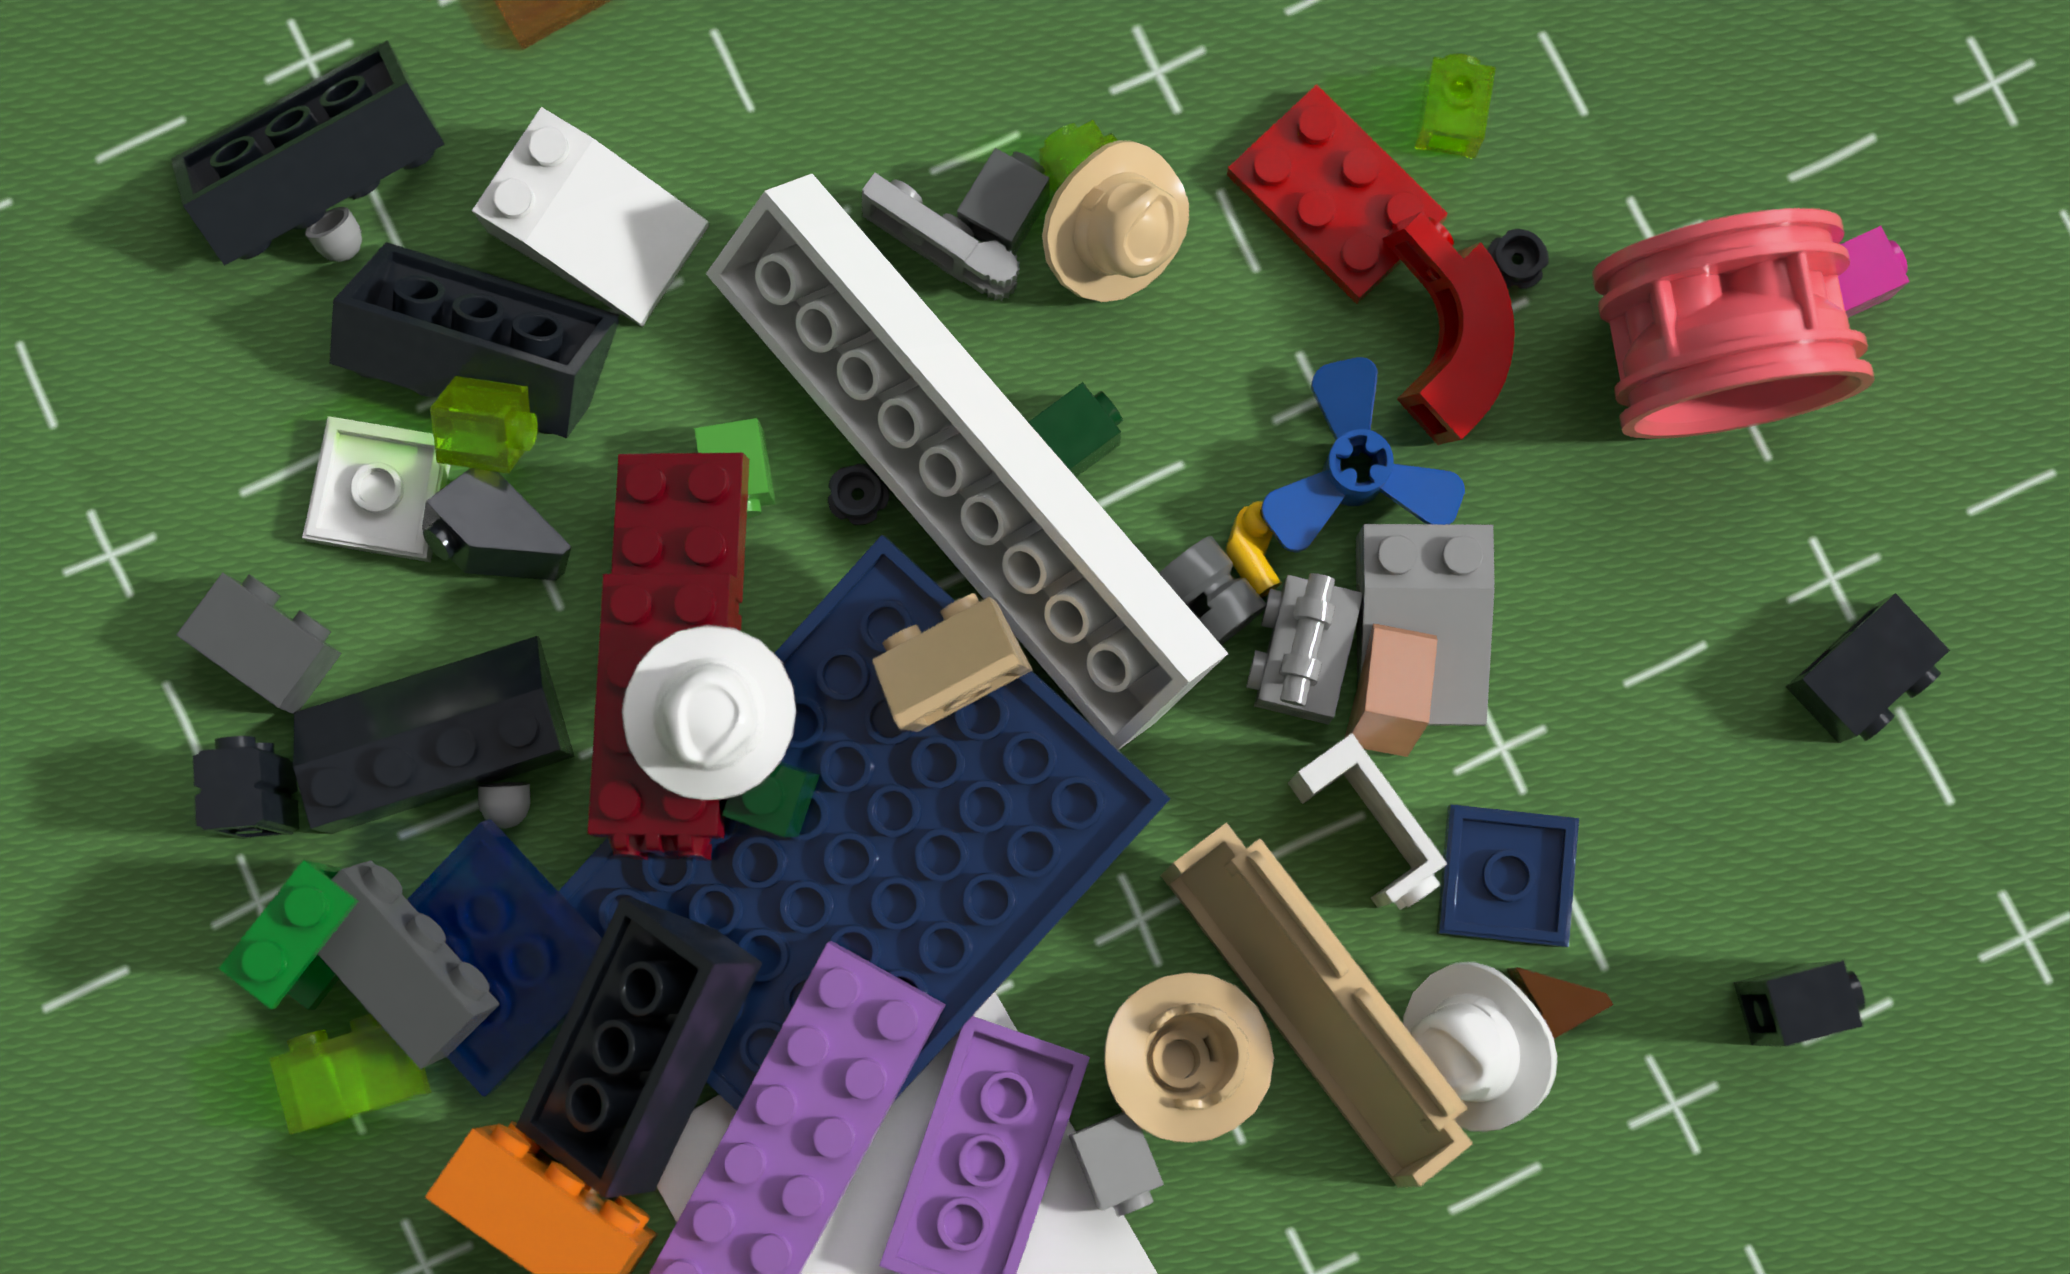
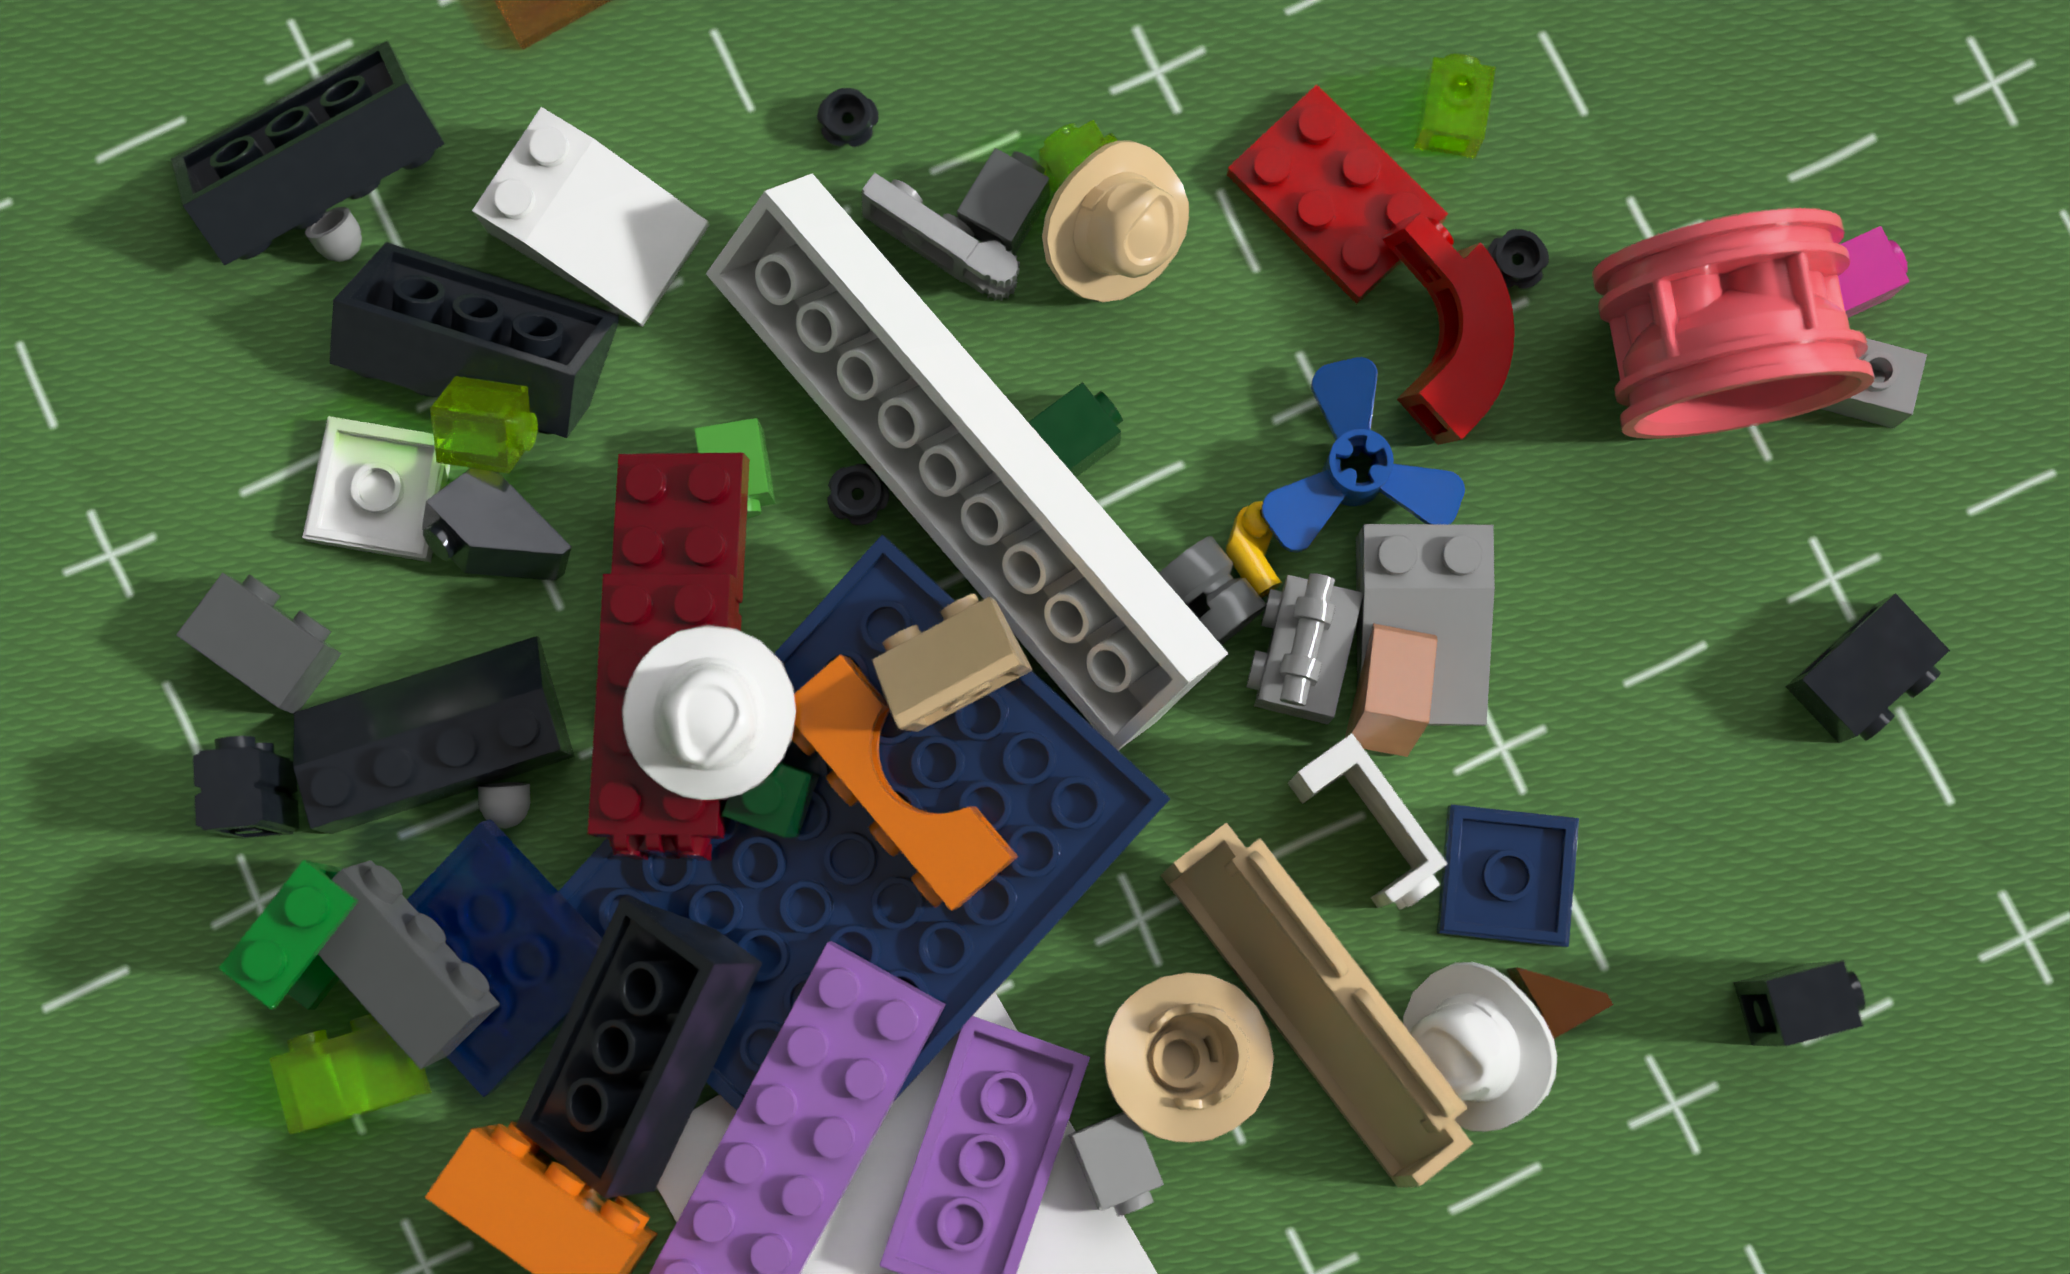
(843, 721): none -> orange arch
(845, 102): none -> black plate
(1894, 387): none -> light grey brick

